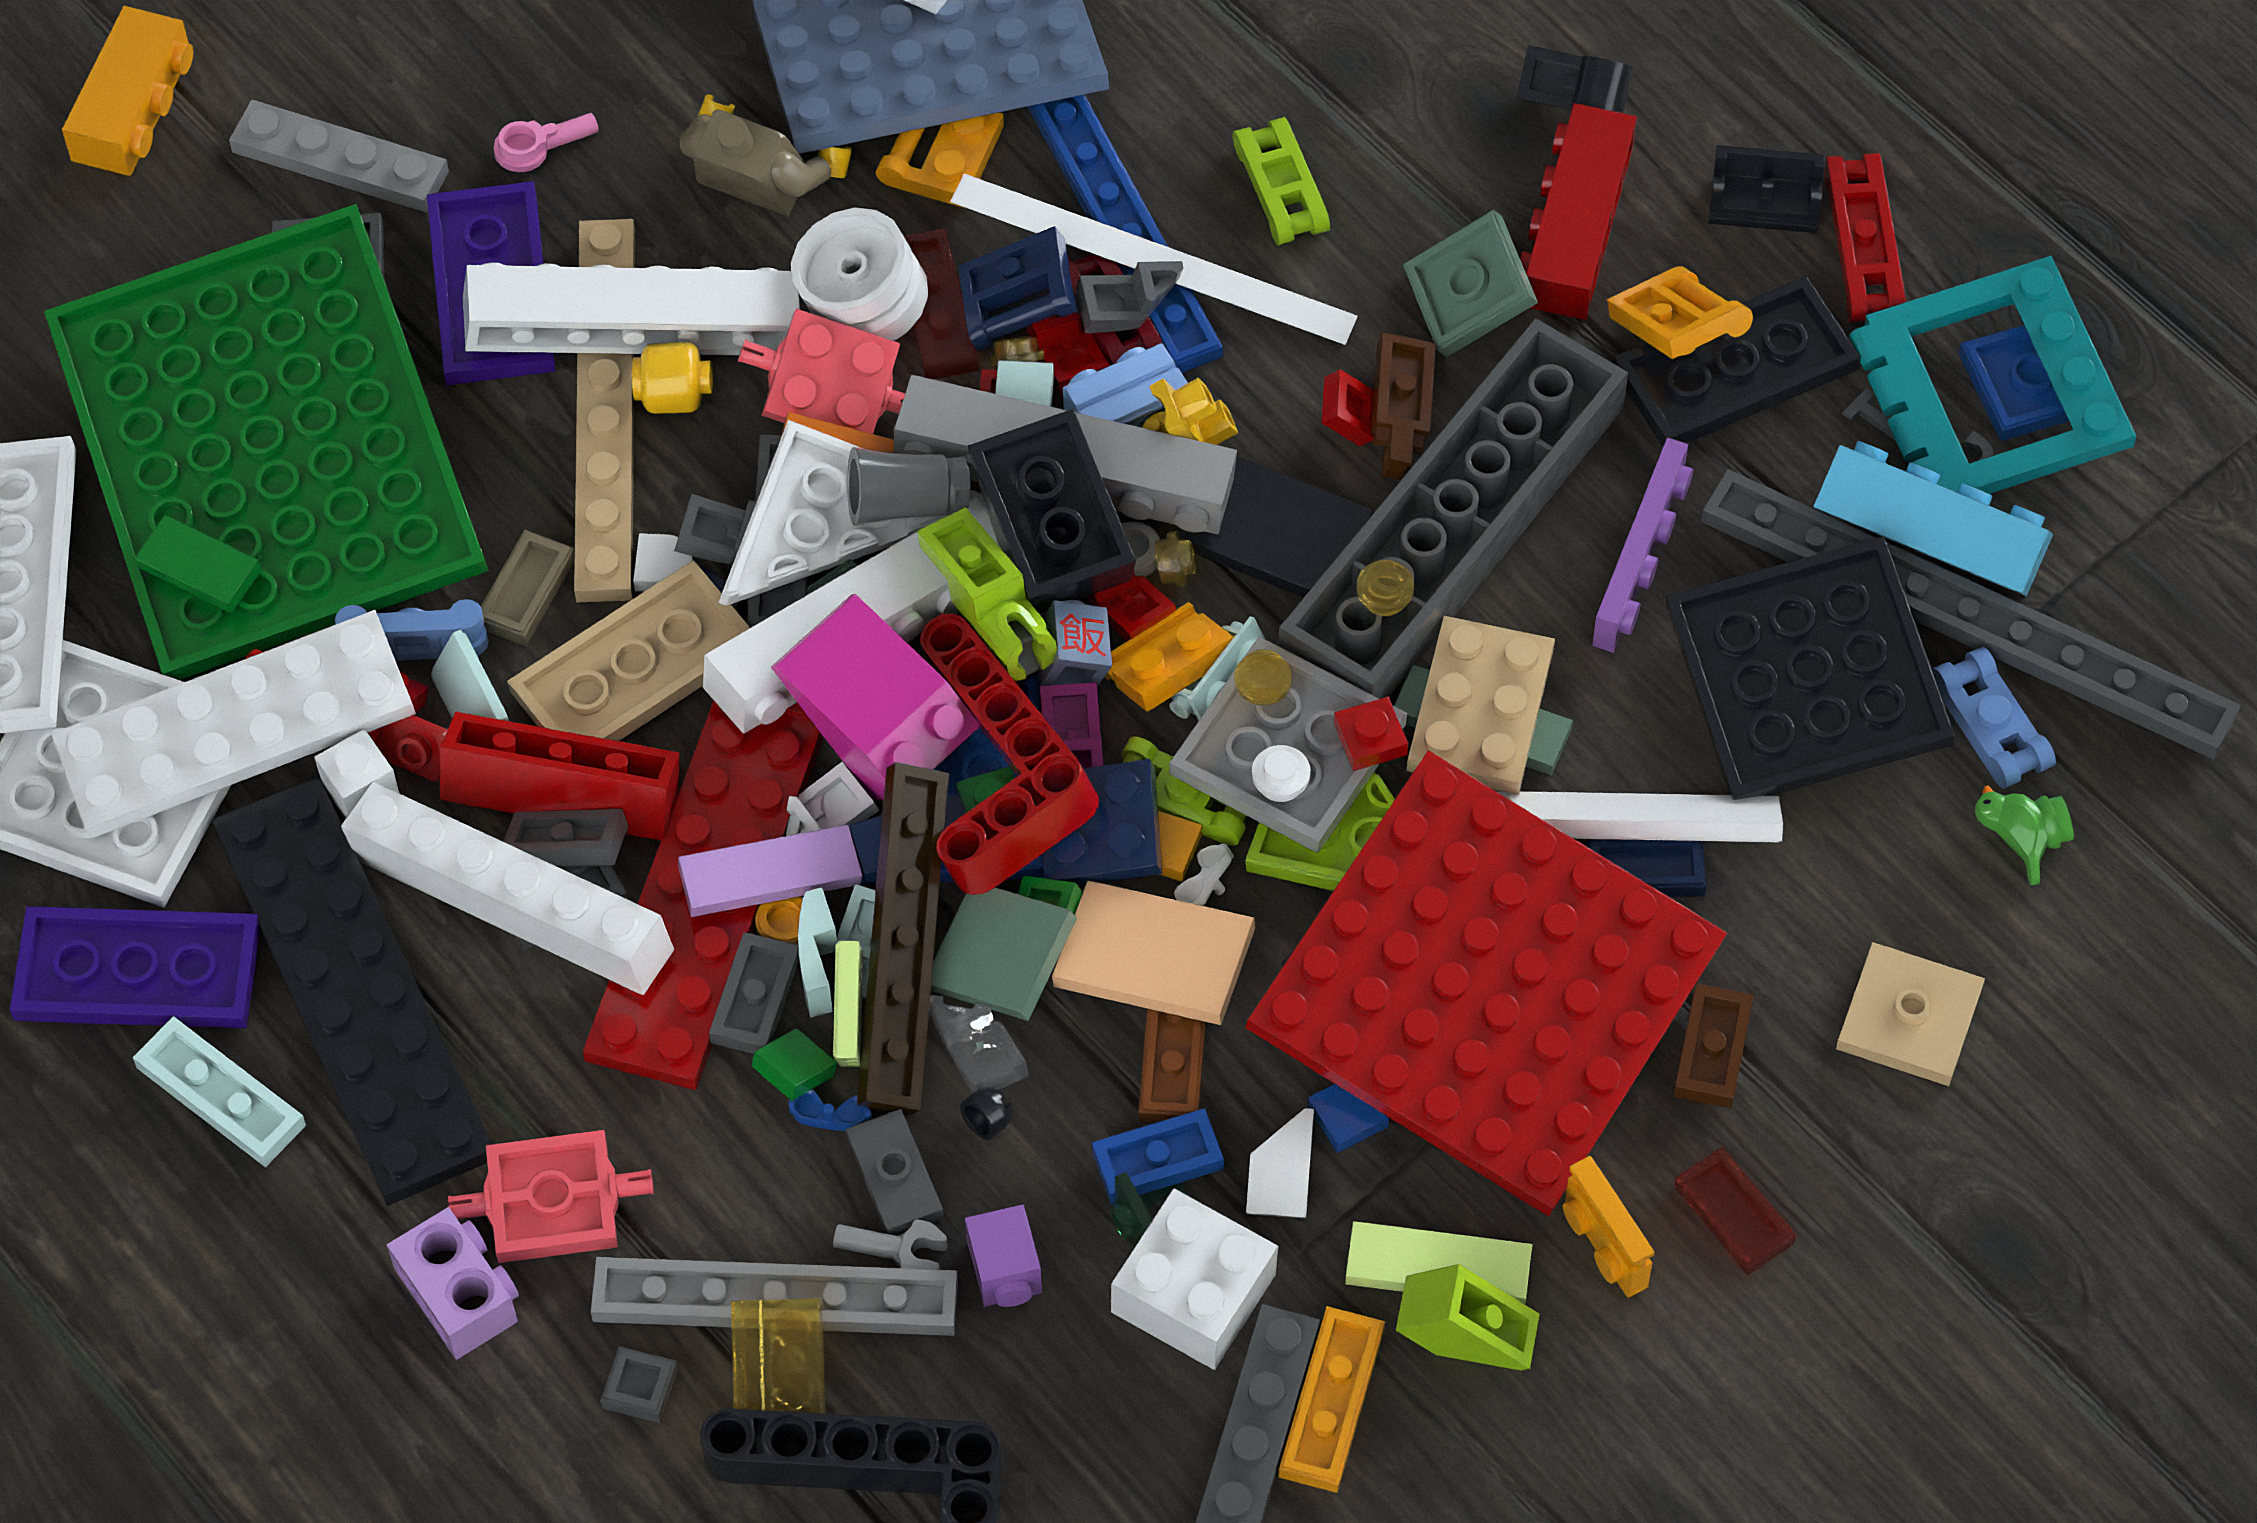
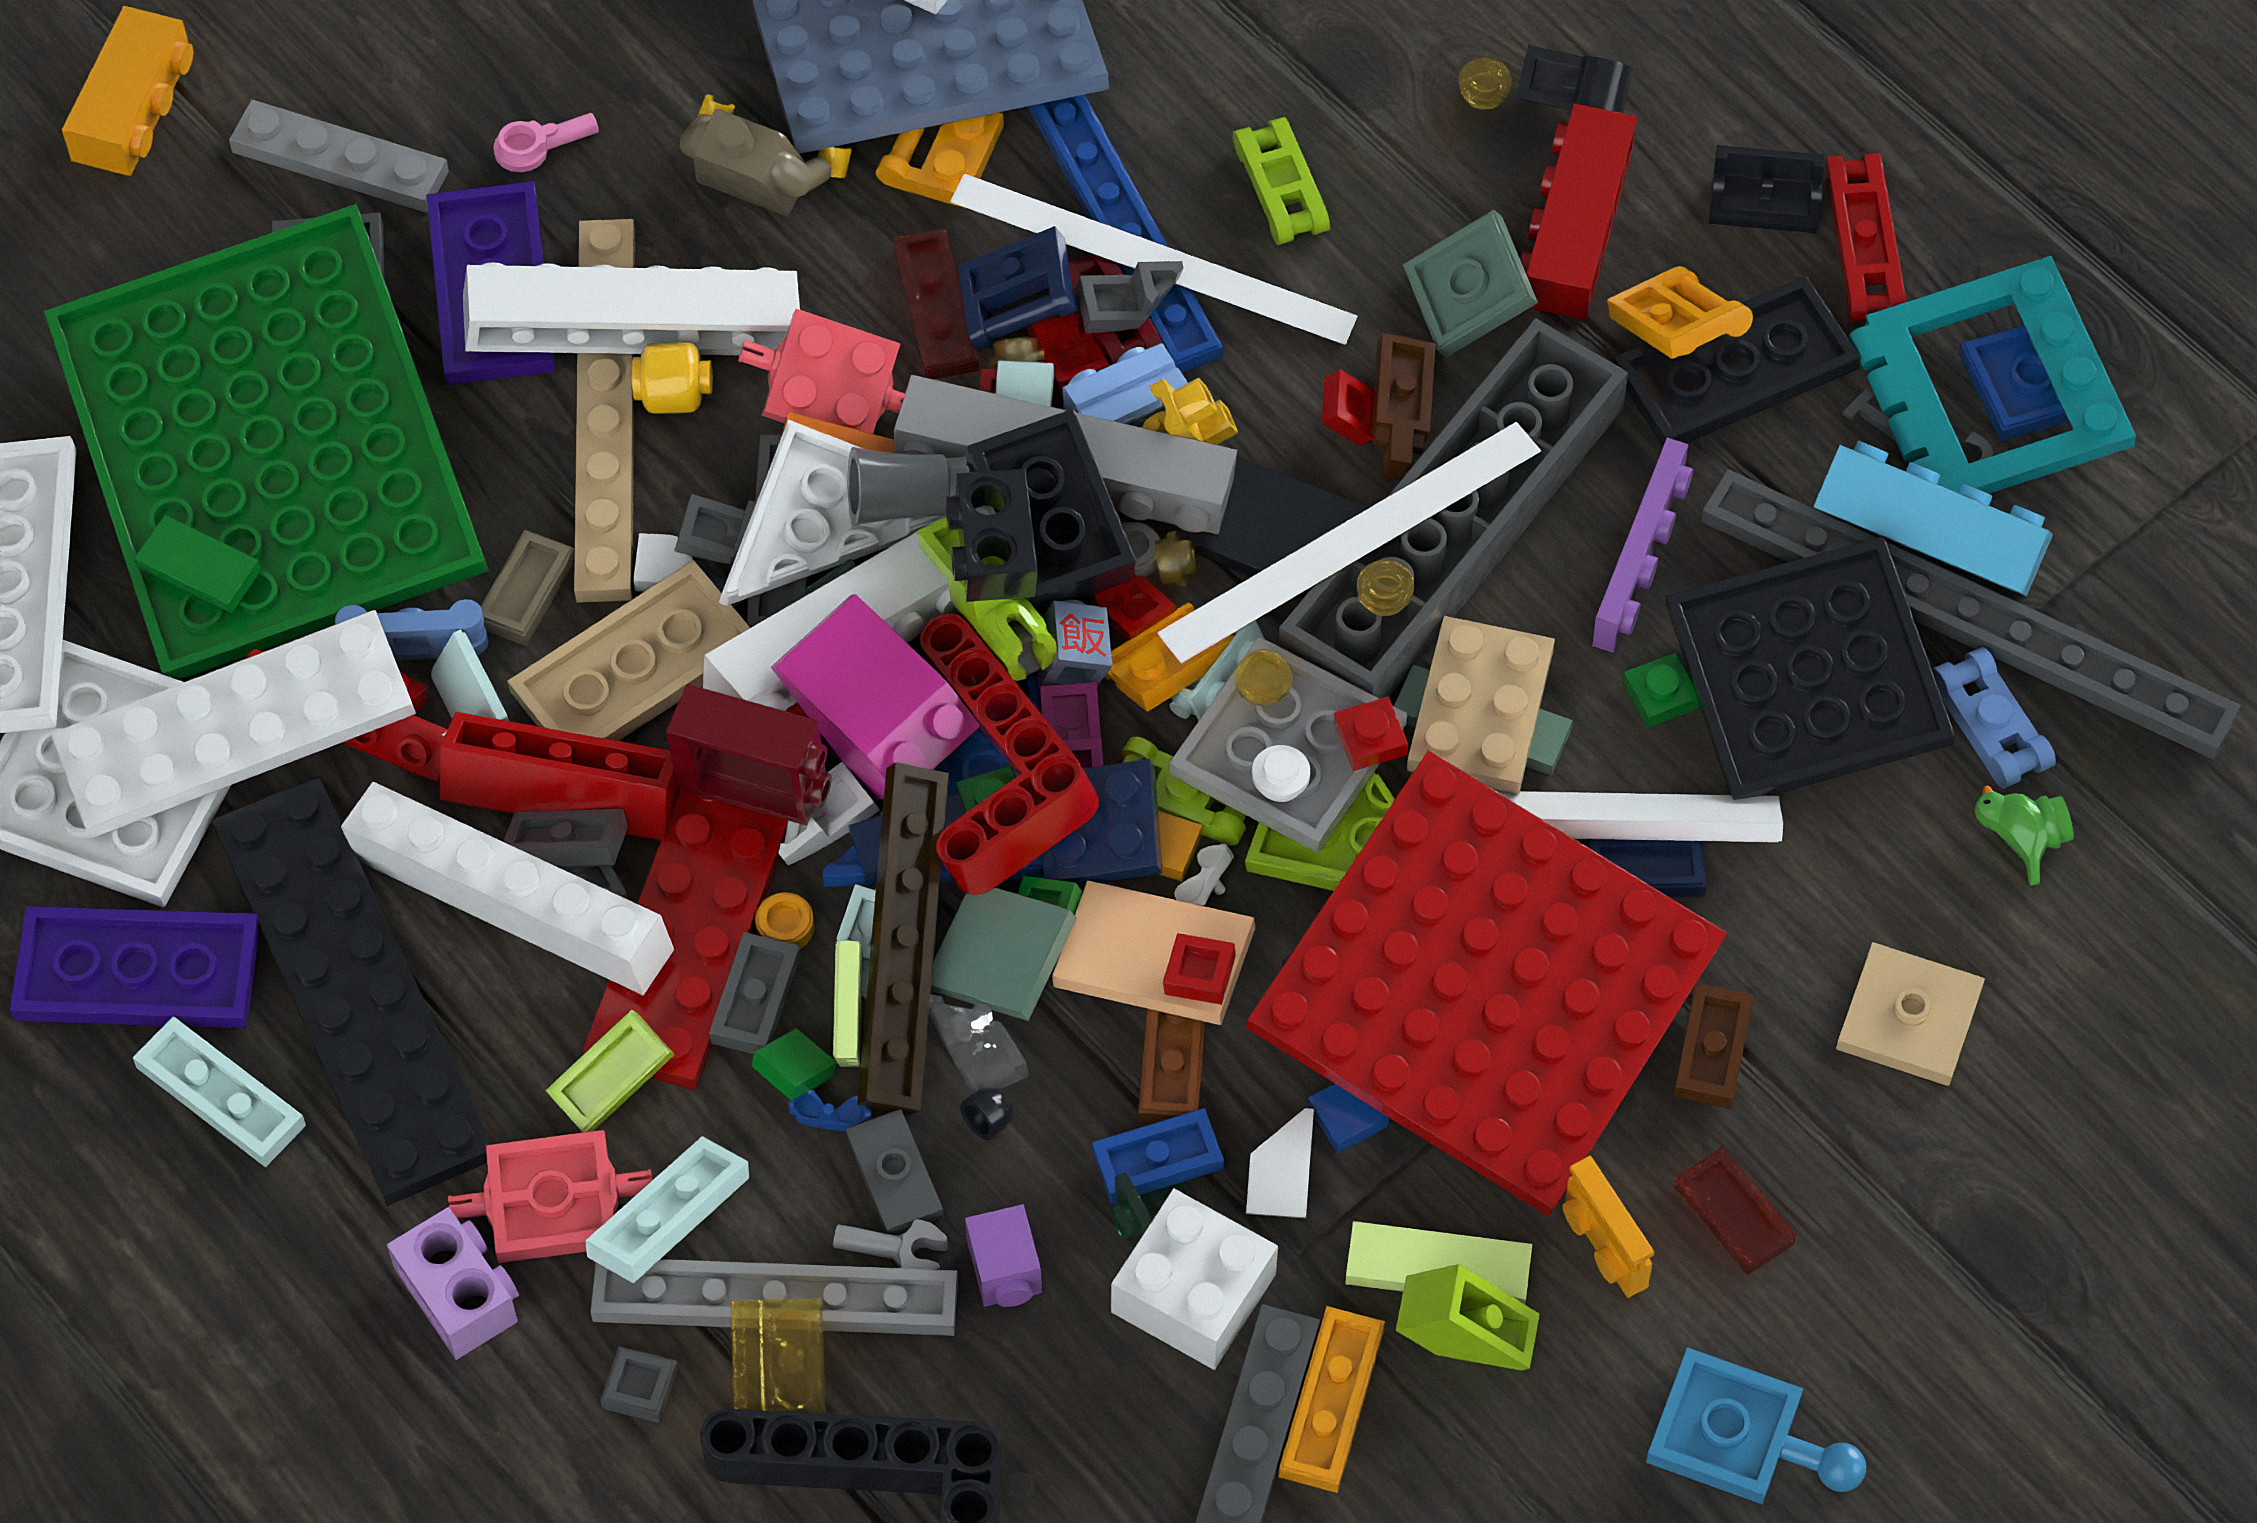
(351, 768): white brick -> none
(610, 1072): none -> lime tile
(667, 1209): none -> light aqua plate
(748, 755): none -> dark red window
(769, 870): lavender tile -> none
(815, 938): light aqua slope -> none
(860, 273): white wheel -> none
(998, 535): none -> black brick
(1199, 968): none -> red plate
(1348, 542): none -> white sticker
(1484, 82): none -> clear yellow plate
(1660, 690): none -> green plate
(1734, 1426): none -> dark azure plate

